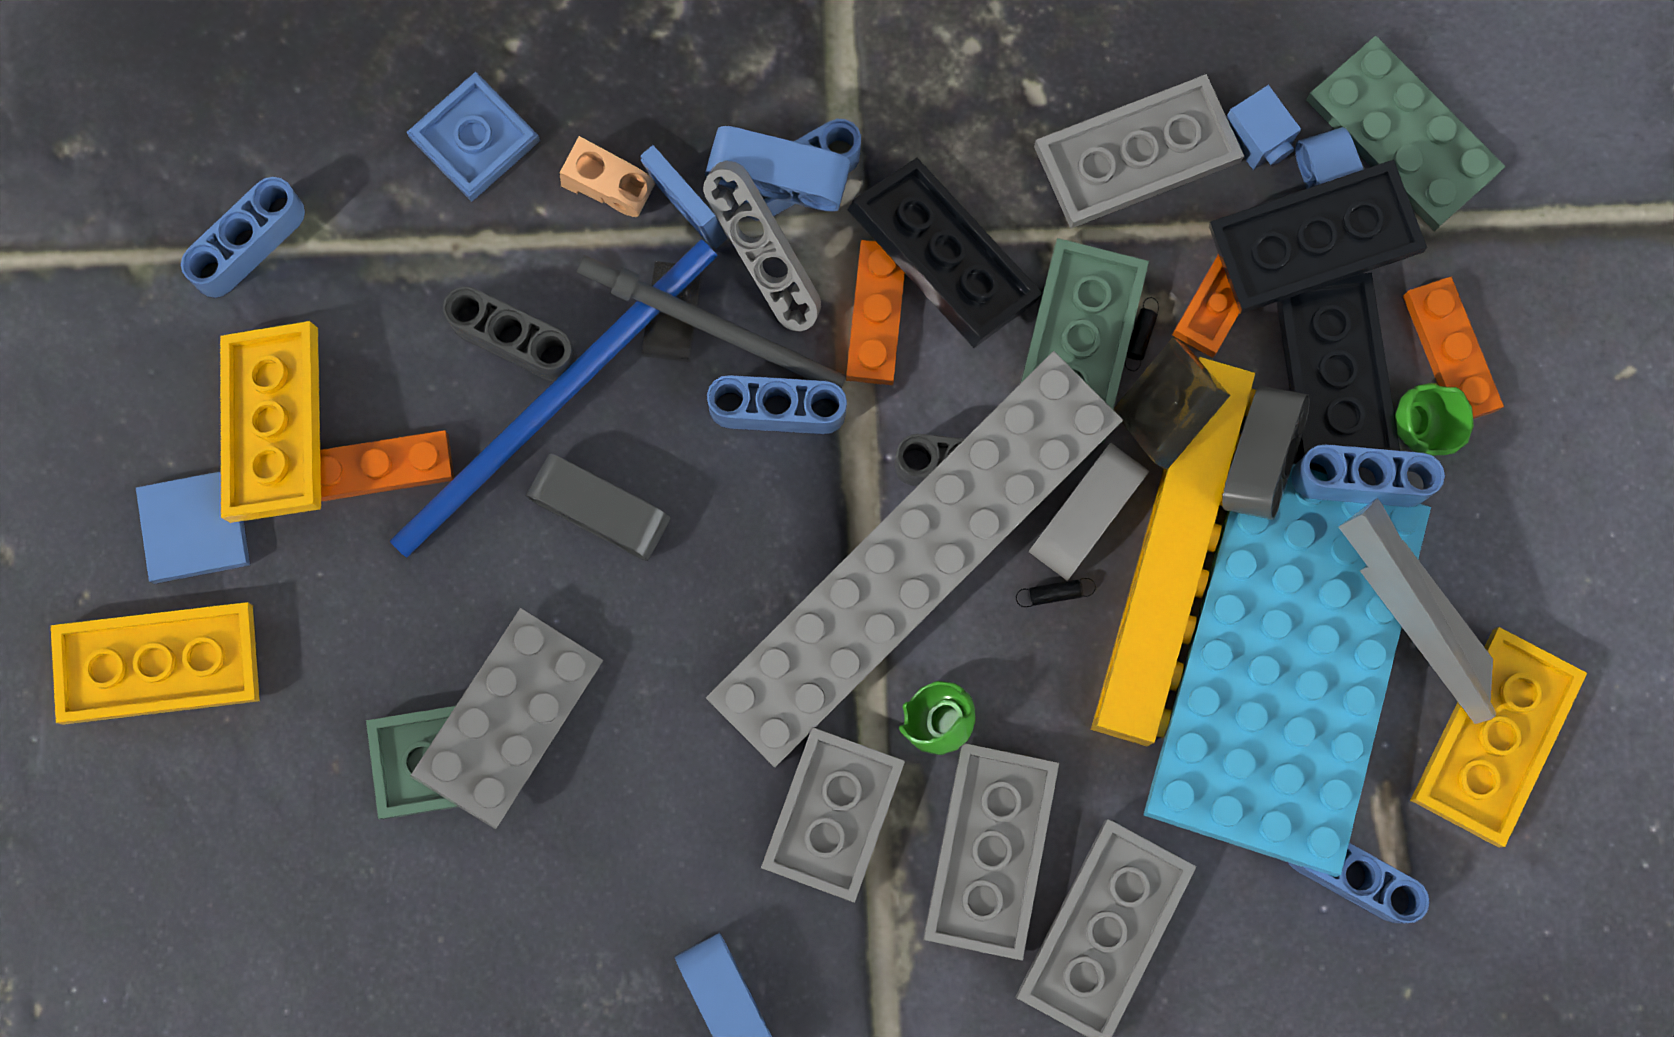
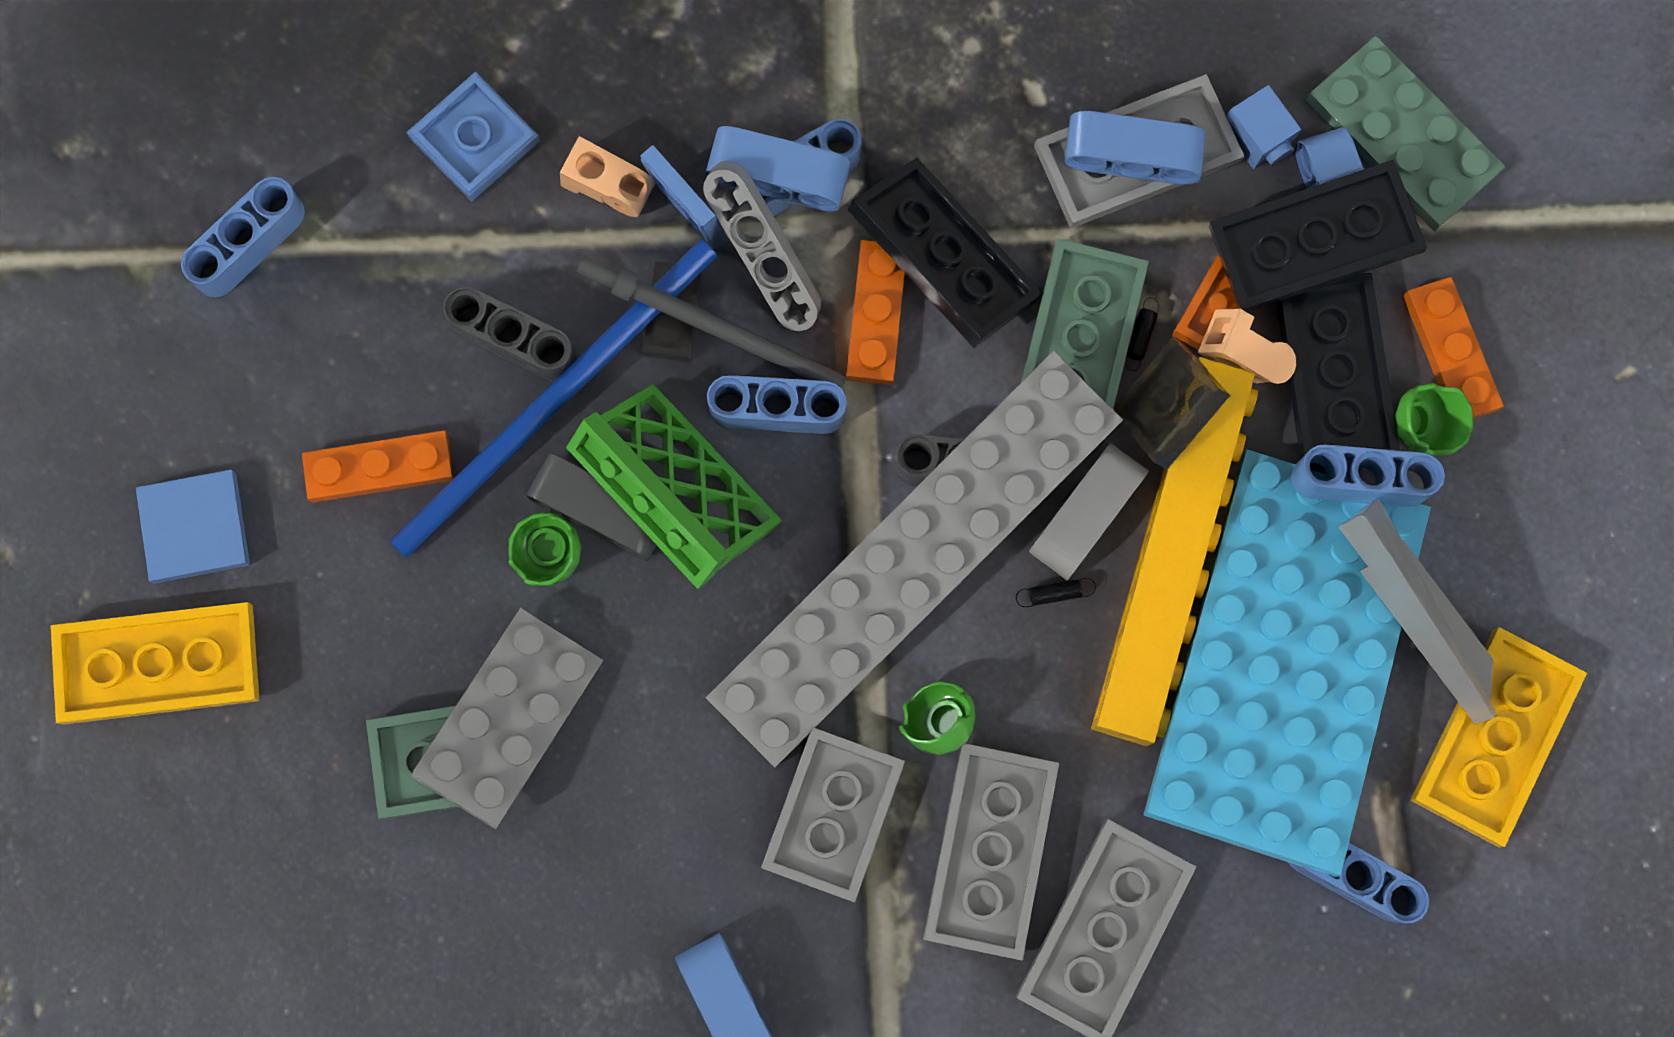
(270, 422): yellow plate -> none
(544, 549): none -> bright green hair
(652, 499): none -> bright green fence
(1135, 147): none -> medium blue beam
(1234, 344): none -> light nougat leg
(1266, 452): dark grey beam -> none

